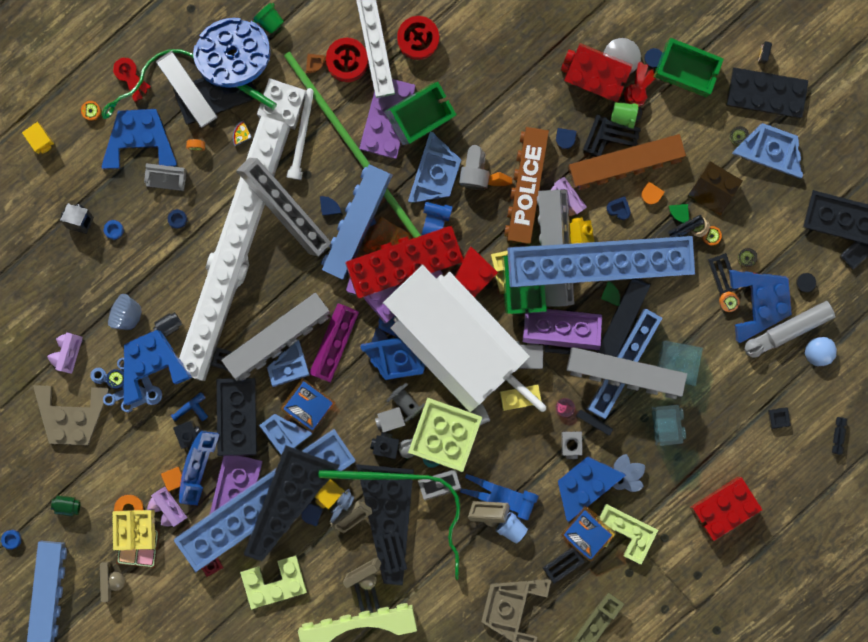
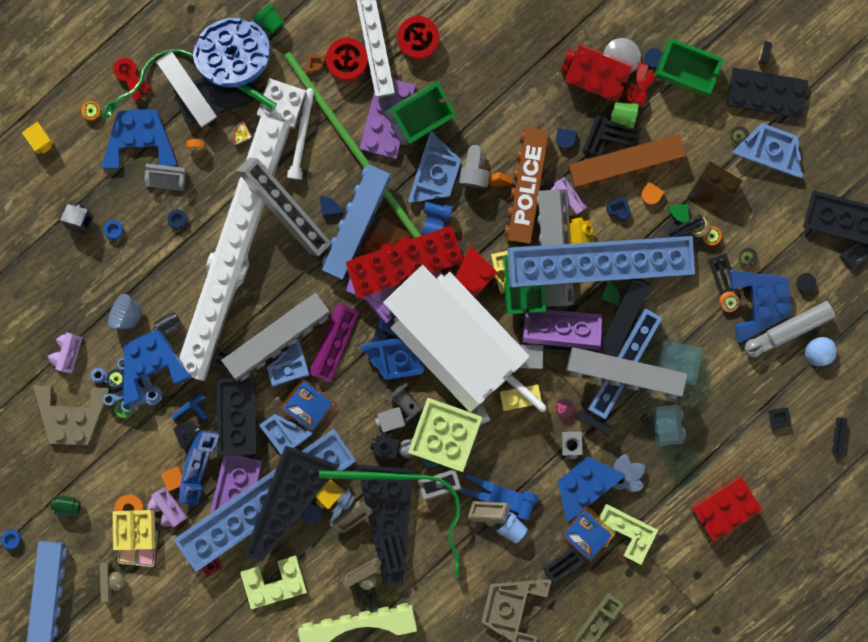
(119, 412): none -> bright green tile

